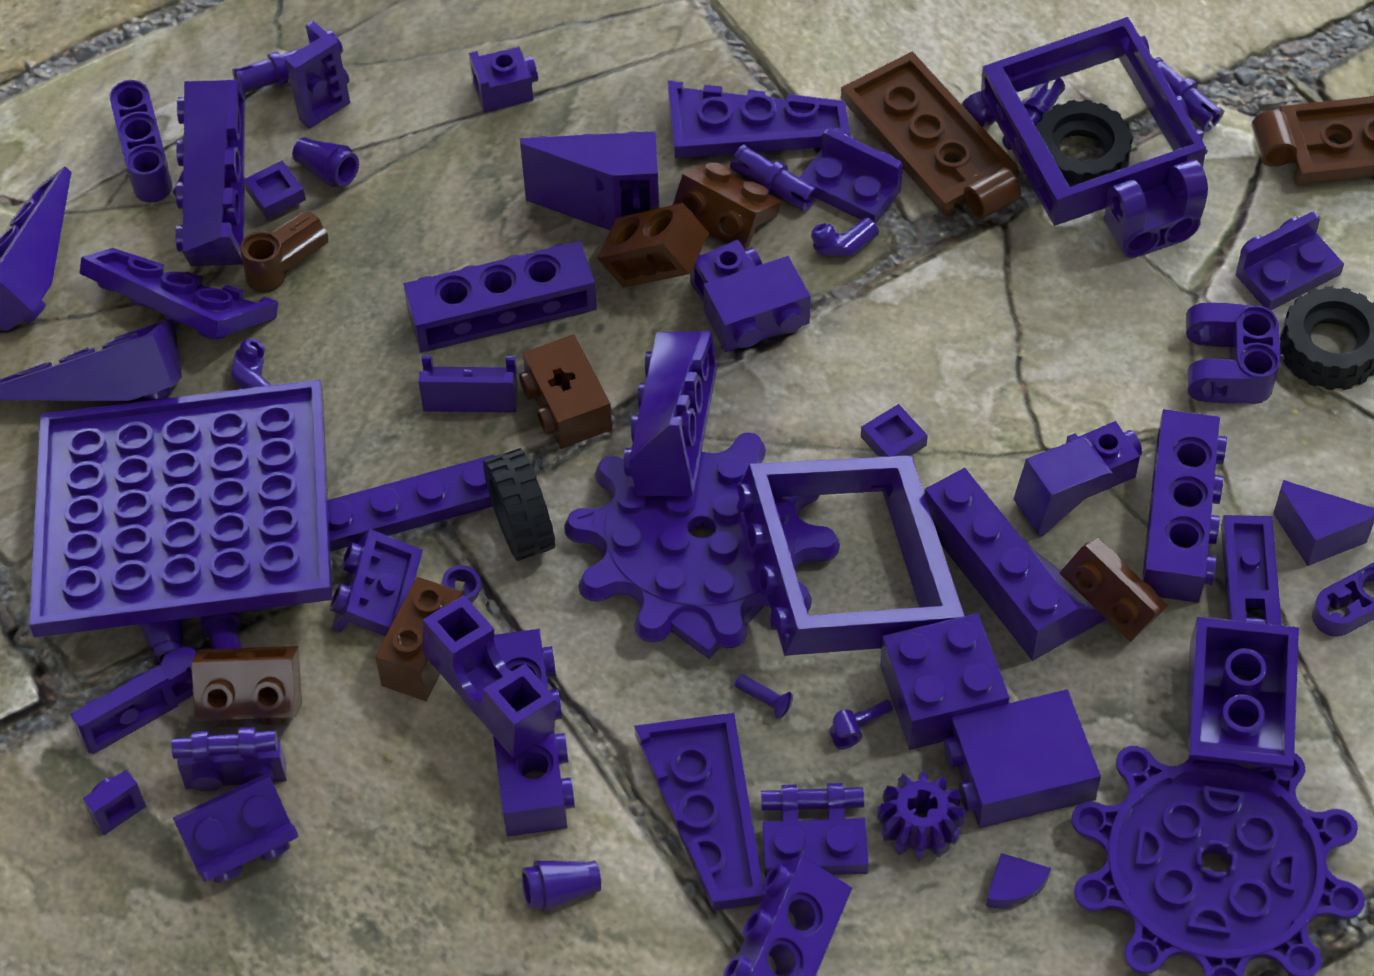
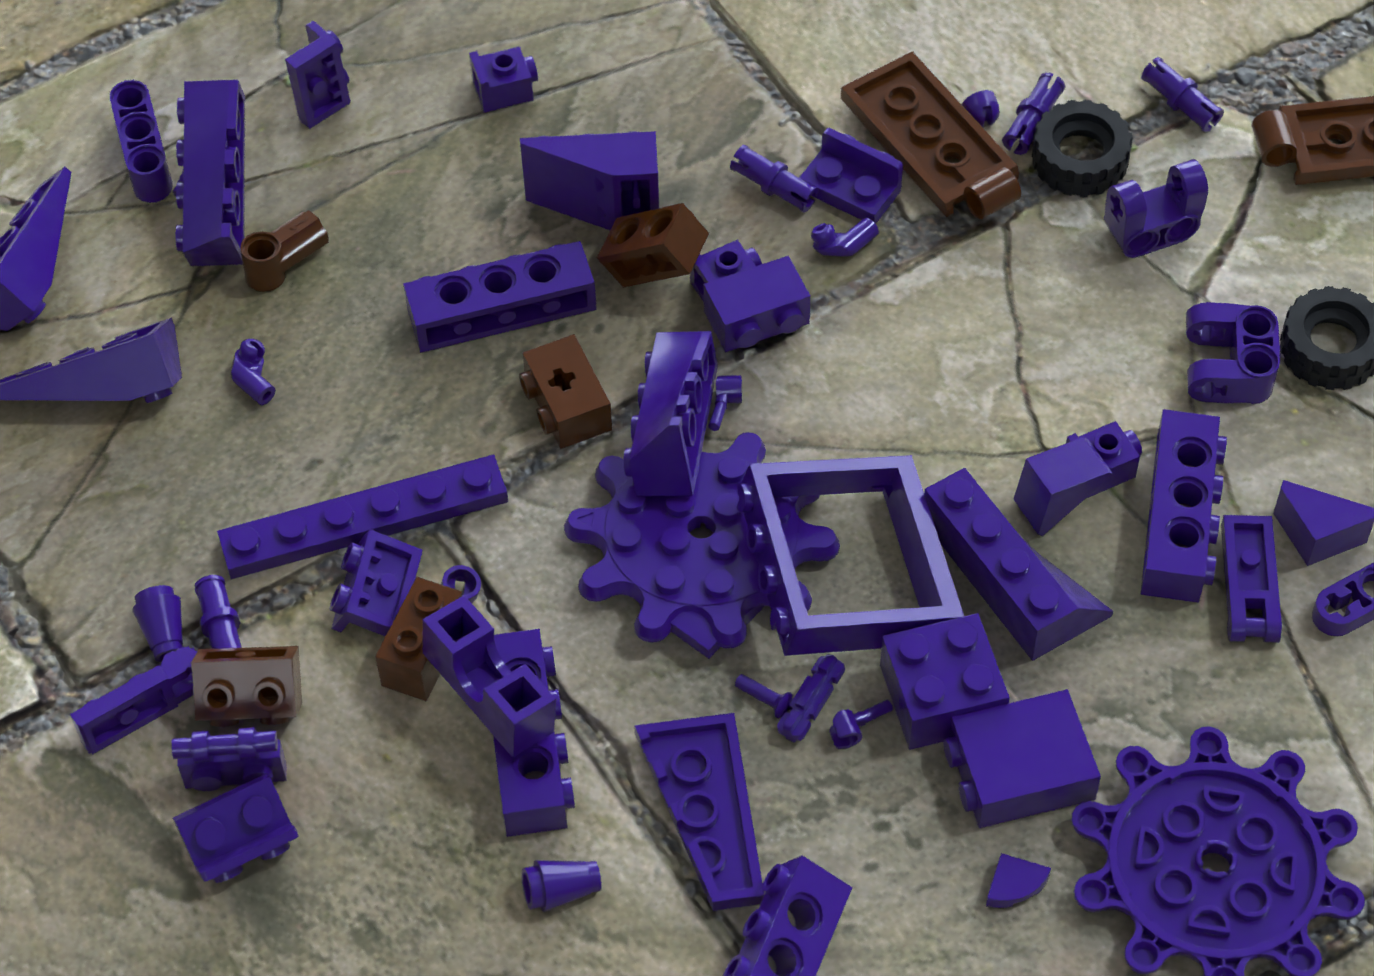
(114, 801): dark purple plate -> none
(177, 293): dark purple wing -> none
(180, 509): dark purple plate -> none
(264, 72): dark purple pin -> none
(274, 189): dark purple plate -> none
(328, 161): dark purple cone -> none
(468, 387): dark purple hinge -> none
(519, 504): black tyre -> none
(721, 122): dark purple wing -> none
(726, 203): reddish brown bracket -> none
(727, 391): none -> dark purple hand
(811, 698): none -> dark purple axle
(831, 843): dark purple plate -> none
(894, 434): dark purple plate -> none
(923, 797): dark purple gear -> none
(1067, 56): dark purple window -> none
(1113, 589): reddish brown bracket -> none
(1242, 693): dark purple slope -> none
(1287, 262): dark purple bracket -> none

